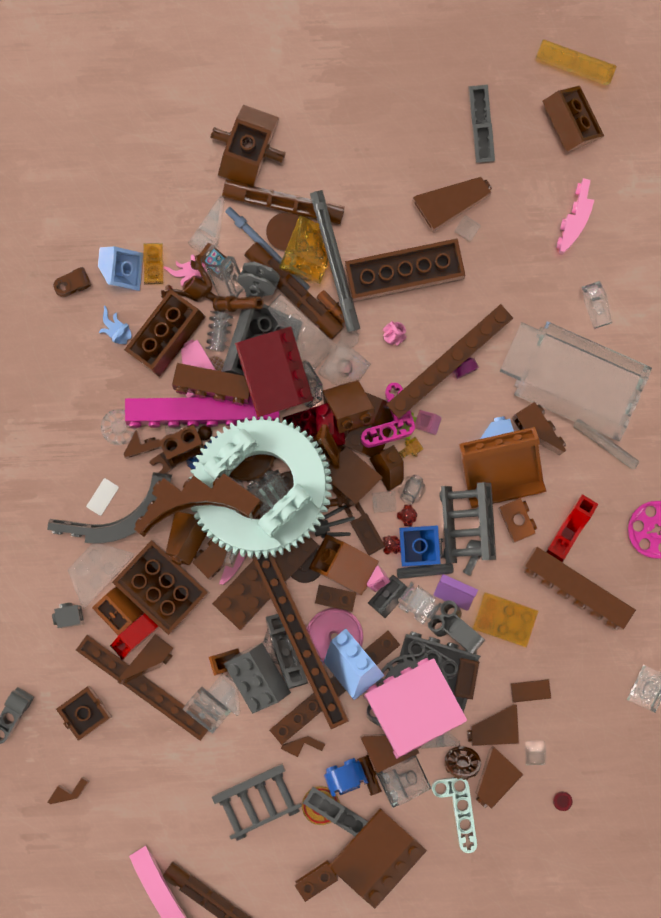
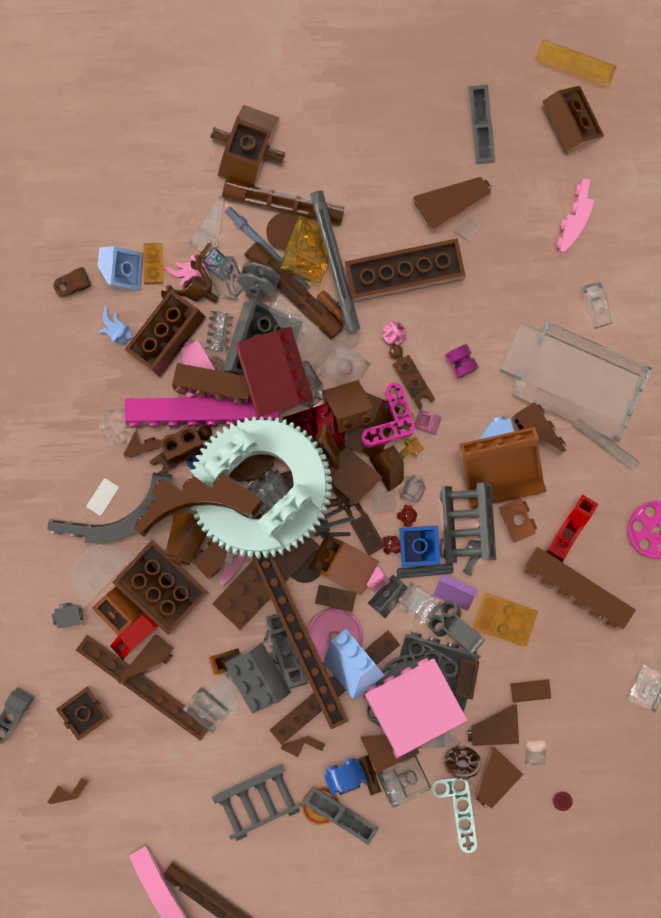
(232, 303): reddish brown pin -> none
(316, 881): reddish brown panel -> none
(377, 858): reddish brown slope -> none
(410, 376): none -> reddish brown plate
(449, 361): reddish brown plate -> none

